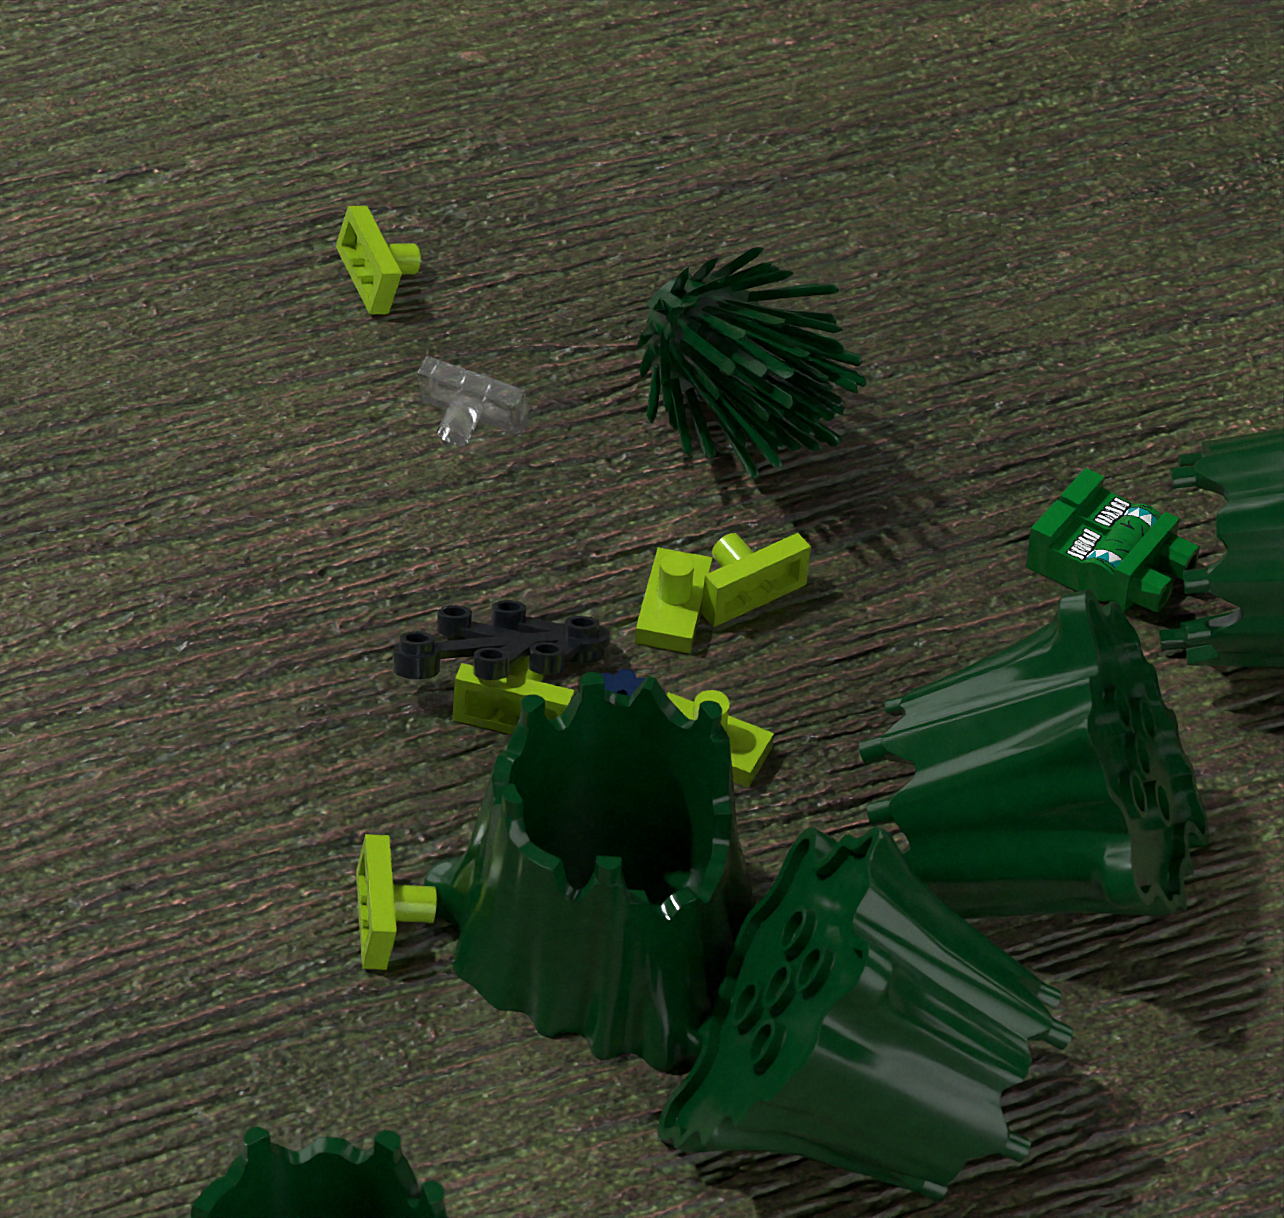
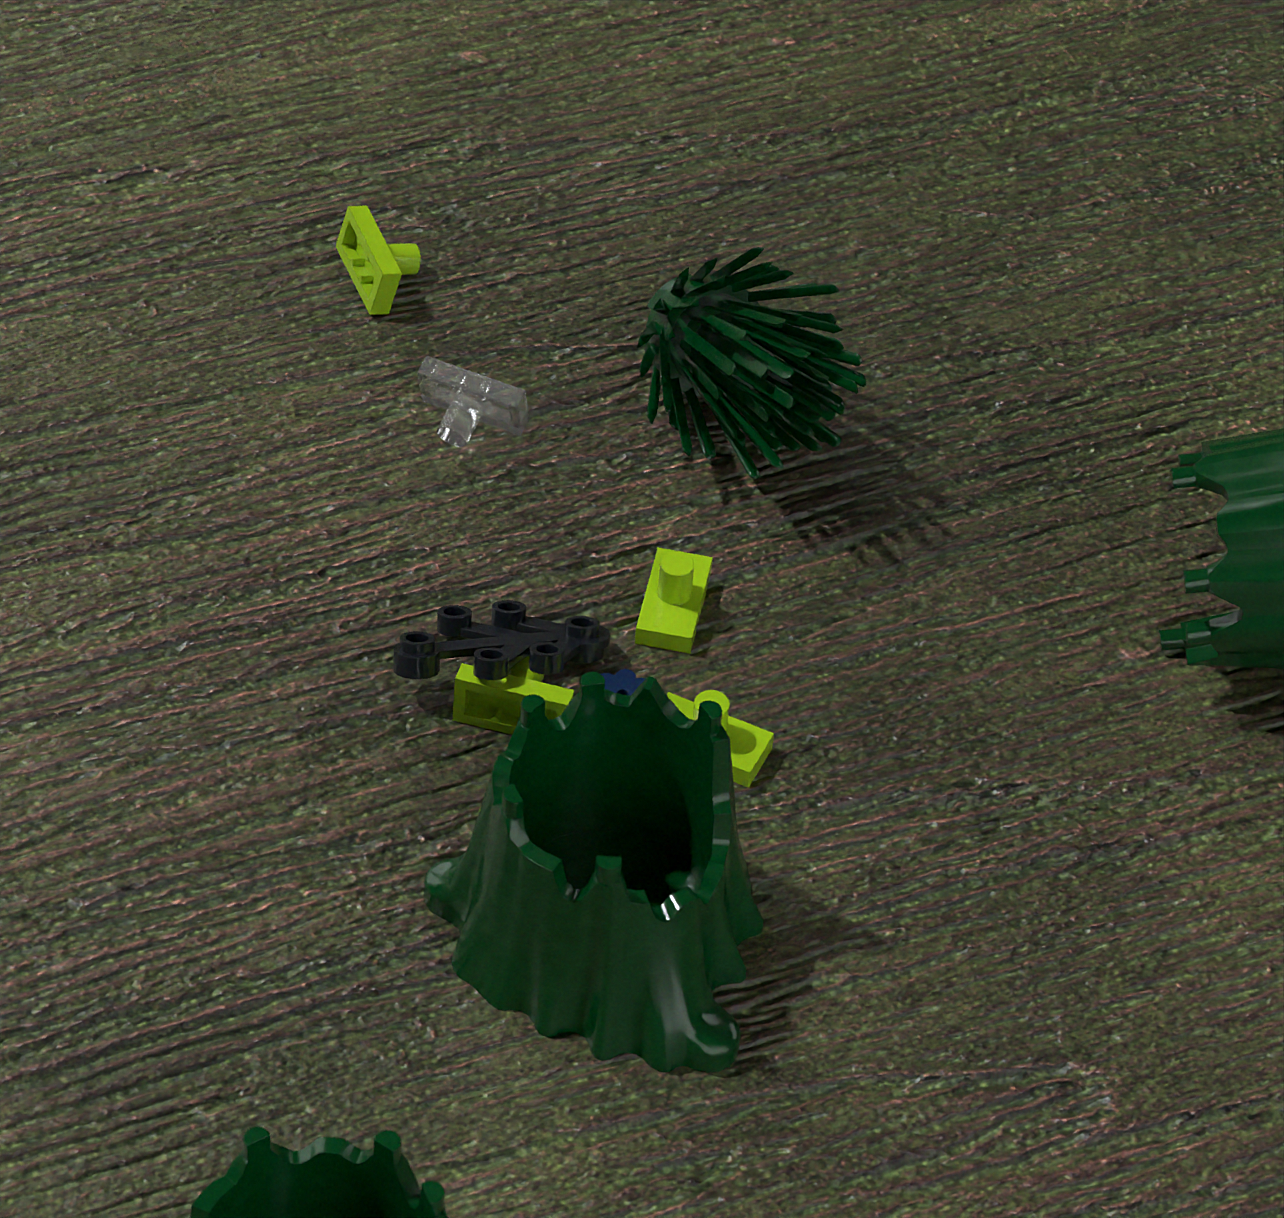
(385, 903): lime tile -> none
(751, 577): lime tile -> none
(862, 1025): dark green piece -> none
(1046, 777): dark green piece -> none
(1109, 546): green hips -> none

